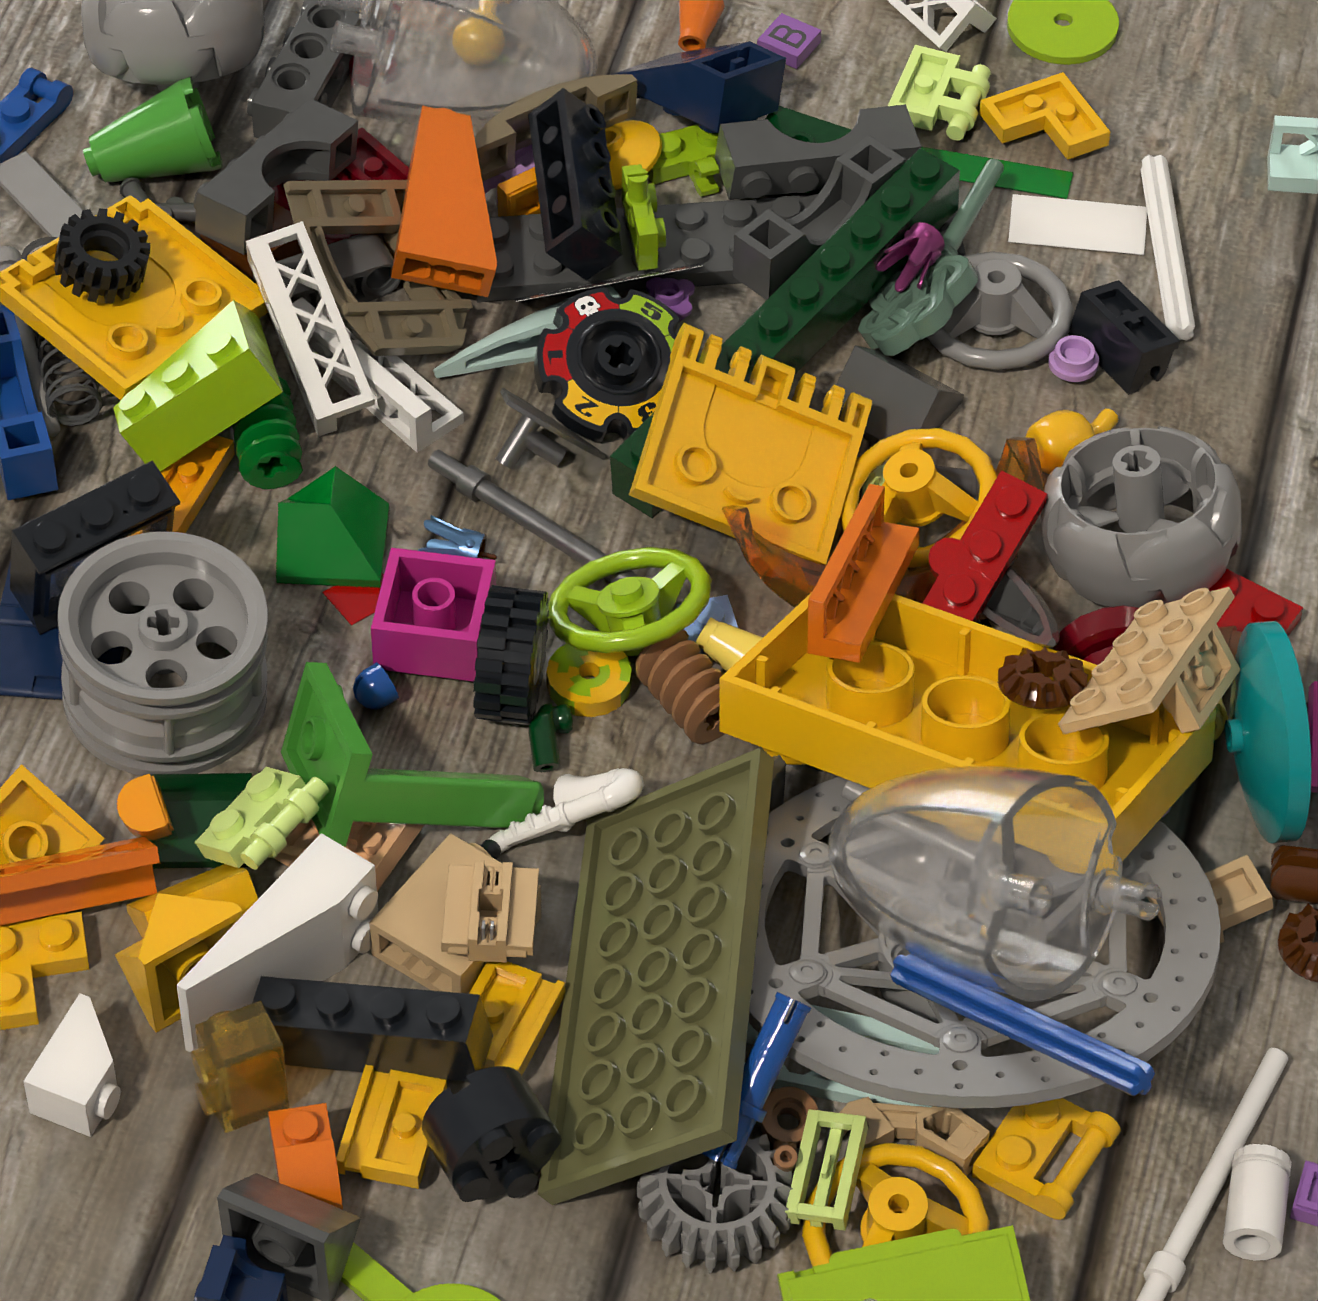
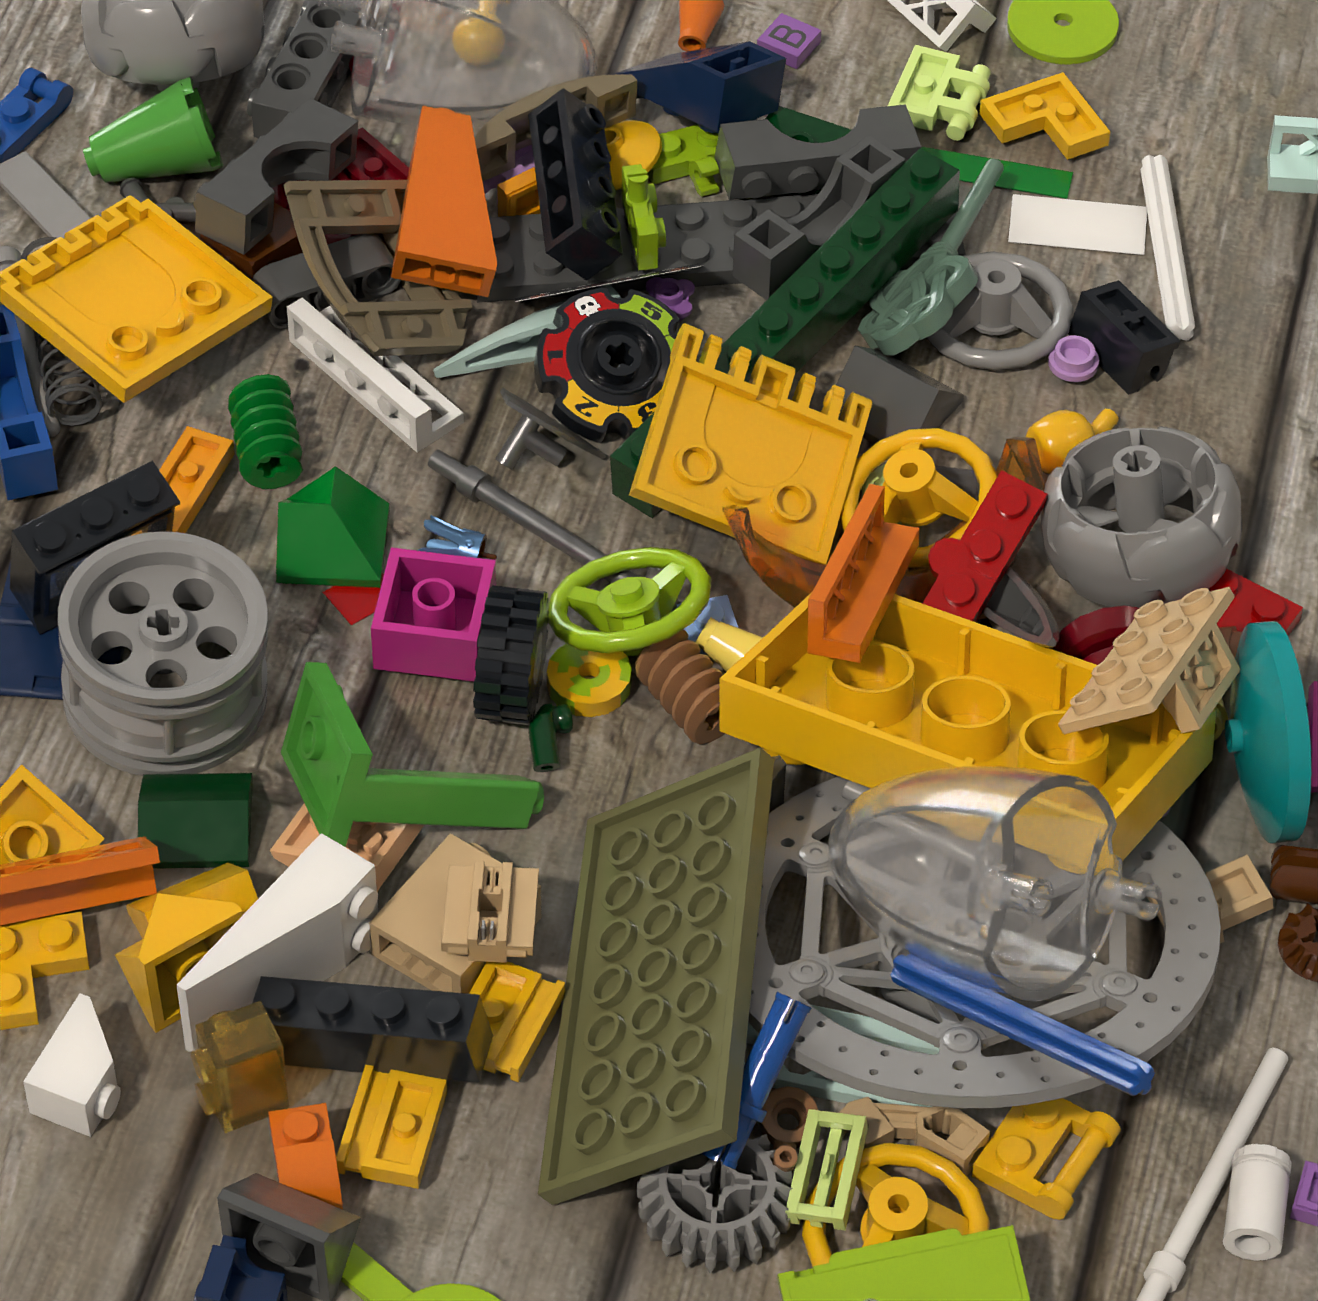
(105, 235): black tyre -> none
(144, 809): light orange brick -> none
(200, 389): lime wedge -> none
(261, 818): yellowish green plate -> none
(291, 335): white fence -> none
(374, 688): blue hinge -> none
(491, 1135): black brick -> none
(574, 801): white piece -> none
(922, 246): flat silver piece -> none
(1027, 679): reddish brown gear -> none

